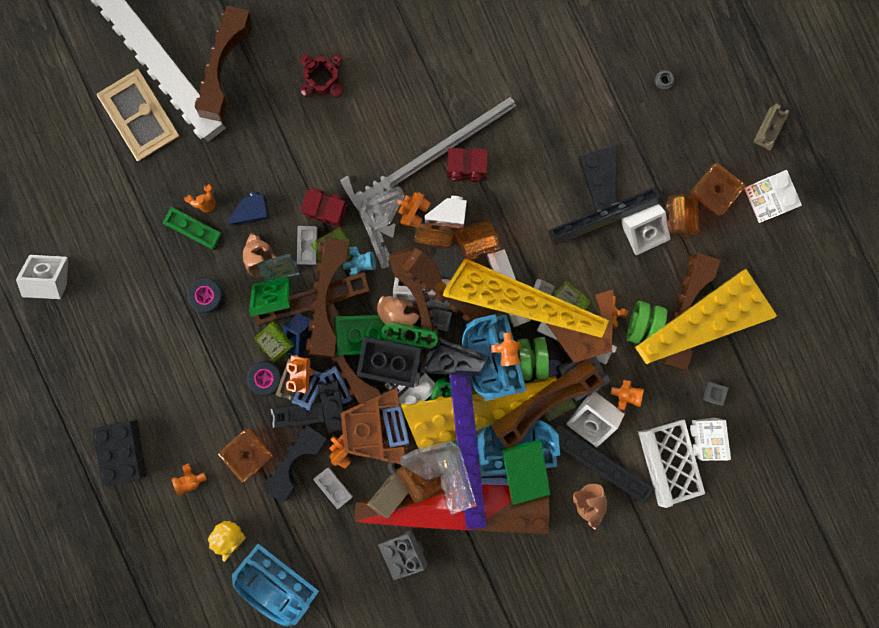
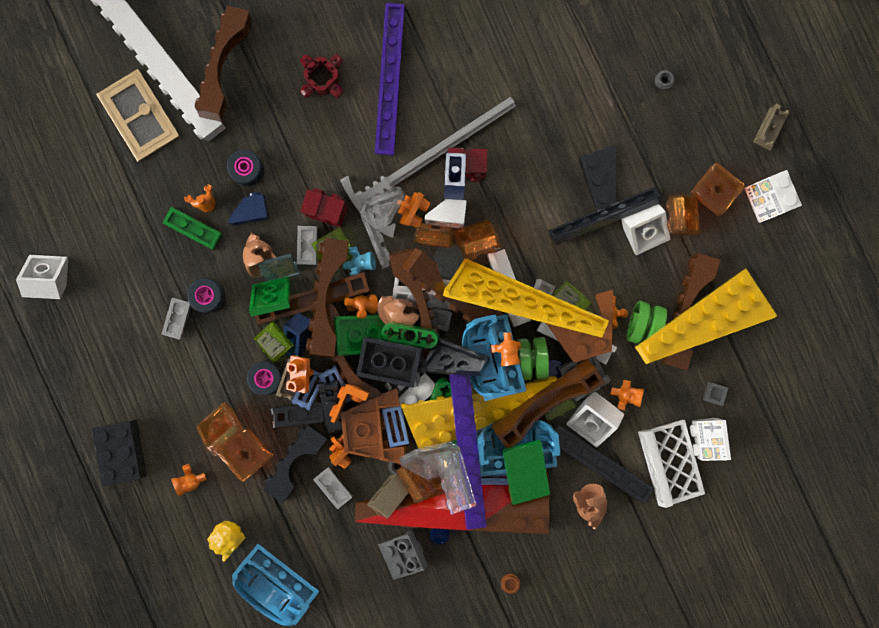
(176, 318): none -> light grey piece
(220, 429): none -> clear orange brick
(250, 172): none -> black wheel
(356, 394): none -> orange bracket
(363, 304): none -> orange piece
(389, 79): none -> dark purple plate
(439, 536): none -> clear blue tile
(454, 176): none -> dark blue slope
(510, 583): none -> dark orange plate

